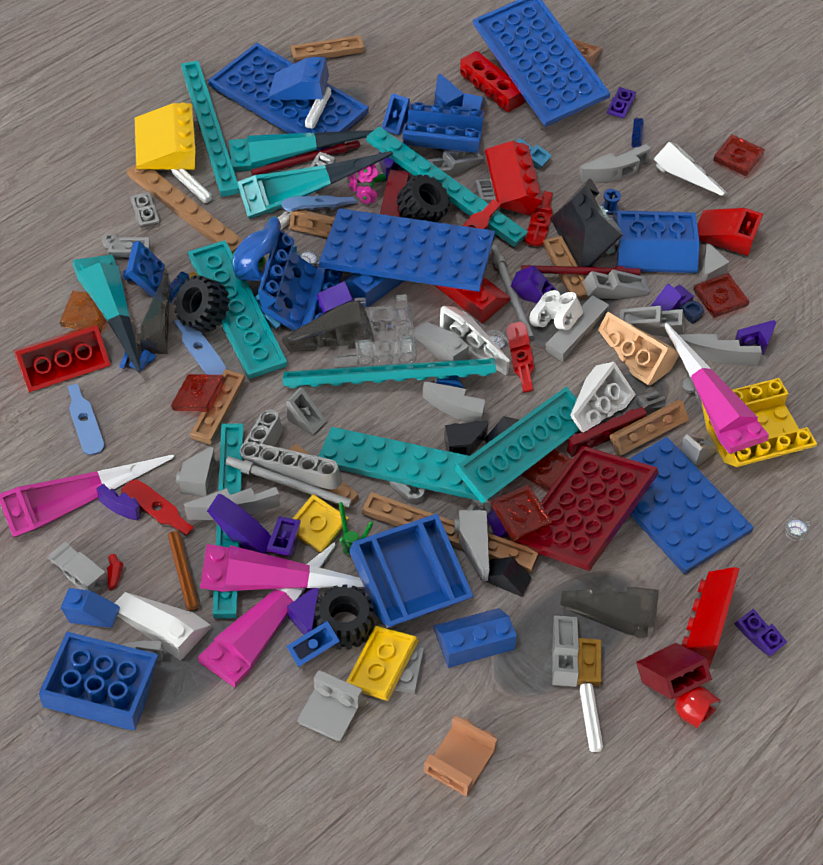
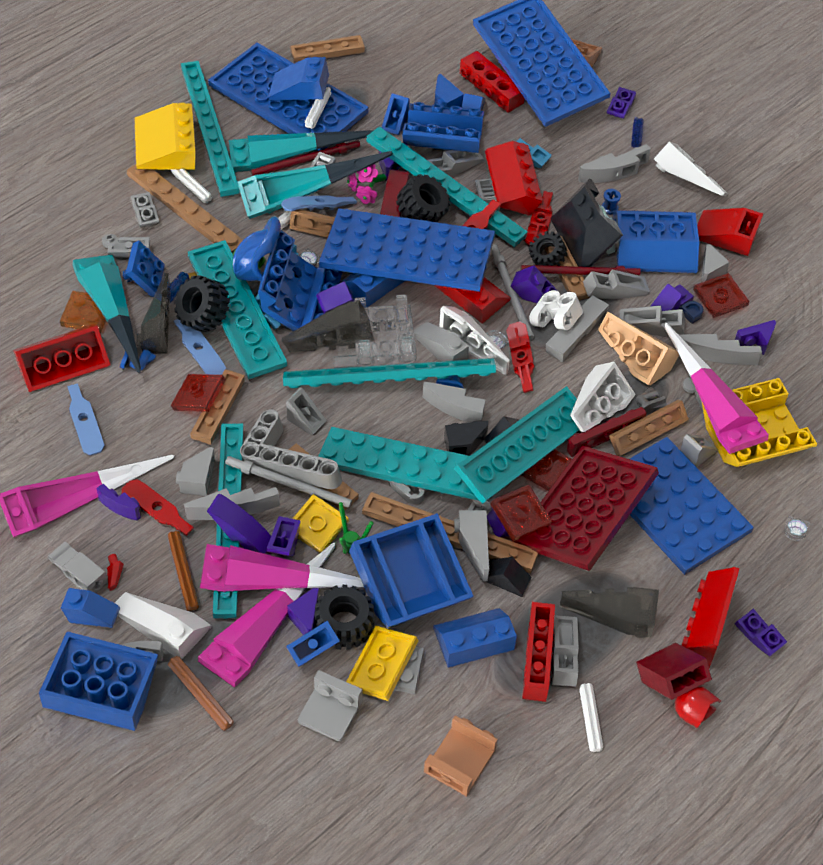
(201, 693): none -> dark orange axle
(538, 652): none -> red brick
(546, 241): none -> black tyre
(589, 661): pearl gold plate -> none
(738, 155): clear red plate -> none

